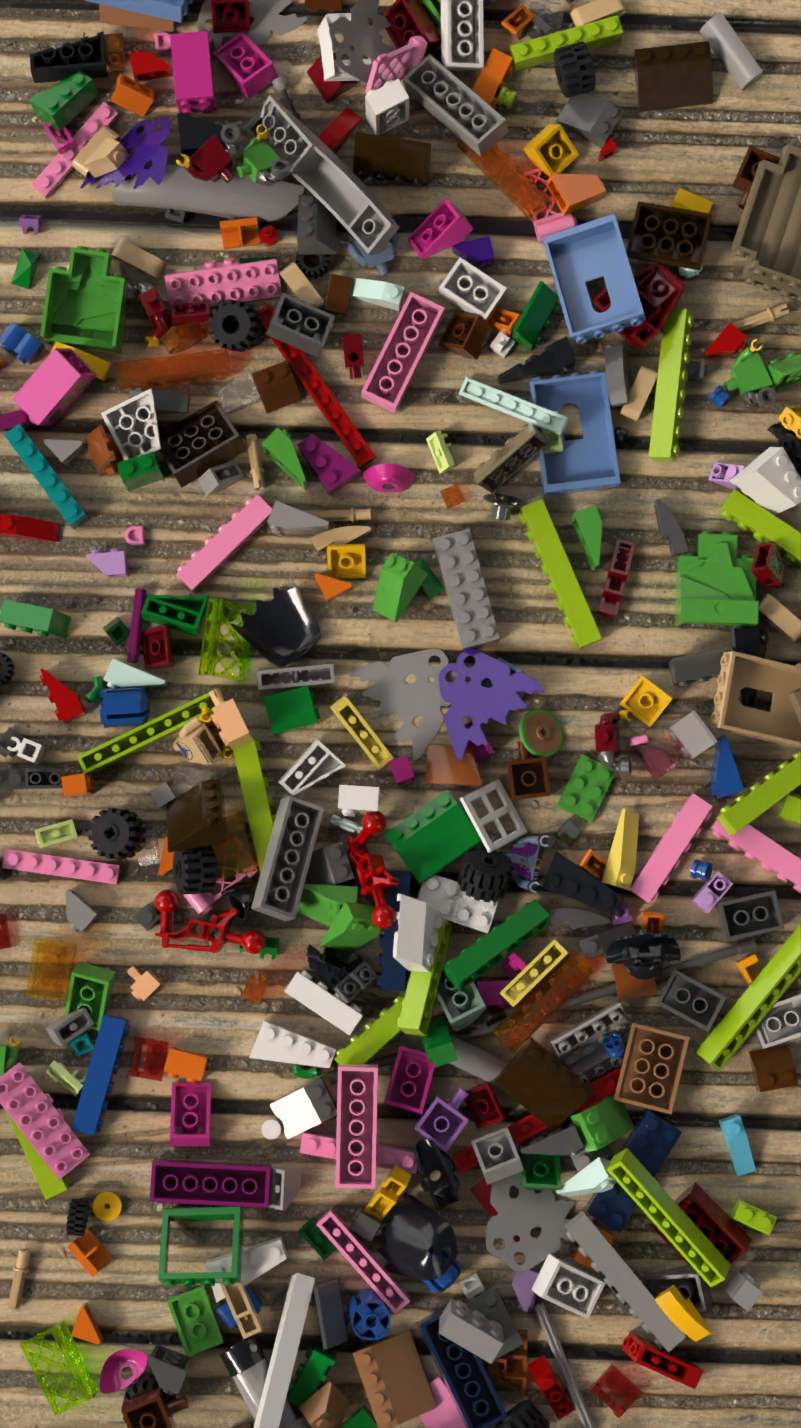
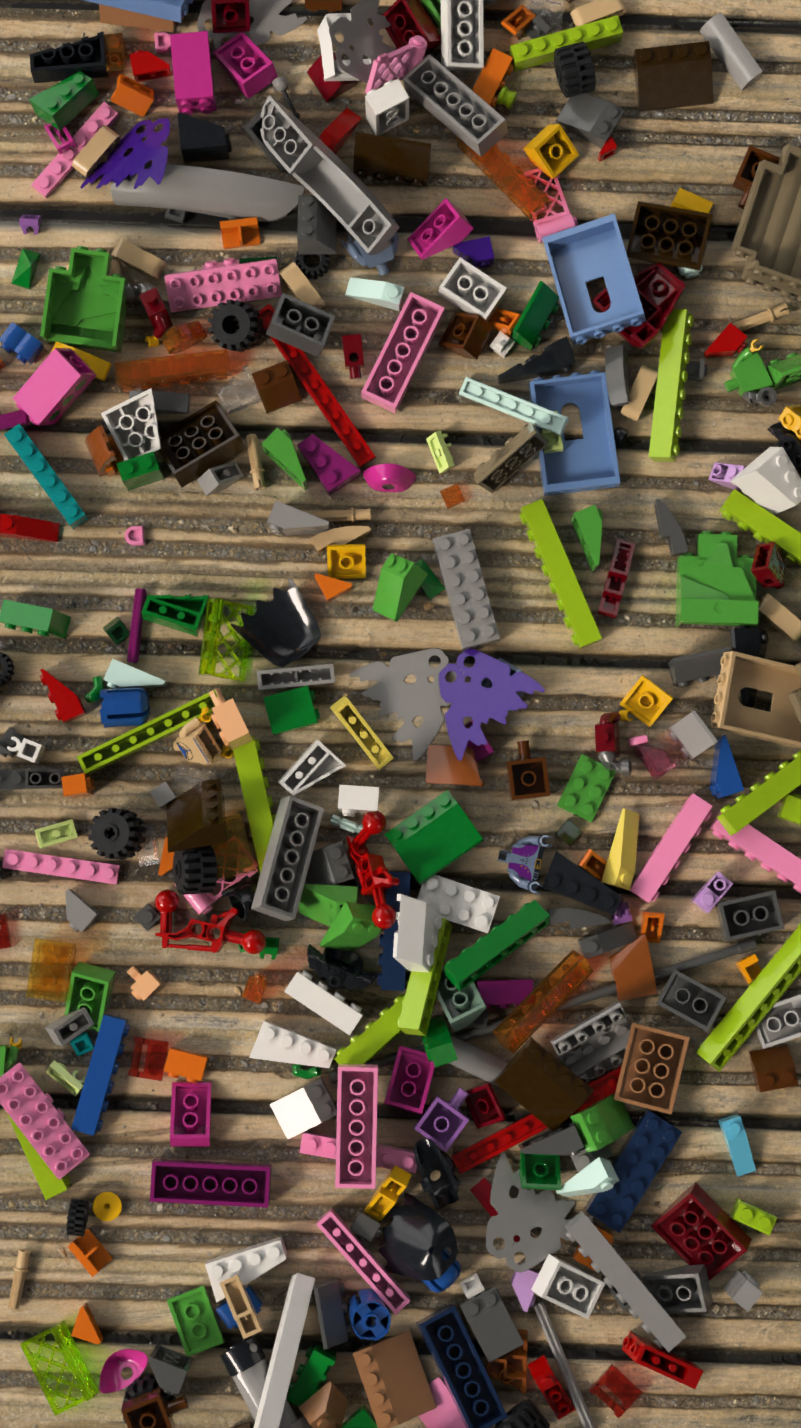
(65, 449): light grey slope -> none
(106, 158): tan slope -> none
(111, 563): lavender slope -> none
(158, 648): dark red slope -> none
(190, 312): dark red bracket -> none
(202, 1214): green window -> none
(212, 159): dark red torso -> none
(225, 543): bright pink brick -> none
(262, 162): bright green torso -> none
(269, 235): red tile -> none
(271, 1129): white tile -> none
(284, 1186): light grey slope -> none
(317, 1239): dark green plate -> none
(338, 294): reddish brown slope -> none
(355, 982): dark grey slope -> none
(402, 770): dark pink brick -> none
(471, 1330): light grey brick -> none
(485, 874): black wheel -> none
(493, 816): white window -> none
(497, 1155): light grey slope -> none
(502, 508): dark grey wheel -> none
(512, 965): dark pink bracket -> none
(534, 973): light yellow slope -> none
(545, 722): medium nougat wheel -> none
(575, 190): orange slope -> none
(614, 1045): blue wheel -> none
(643, 965): black piece -> none
(668, 1217): lime brick -> none
(682, 1313): yellow slope -> none
(701, 870): blue wheel -> none
(719, 396): blue wheel -> none

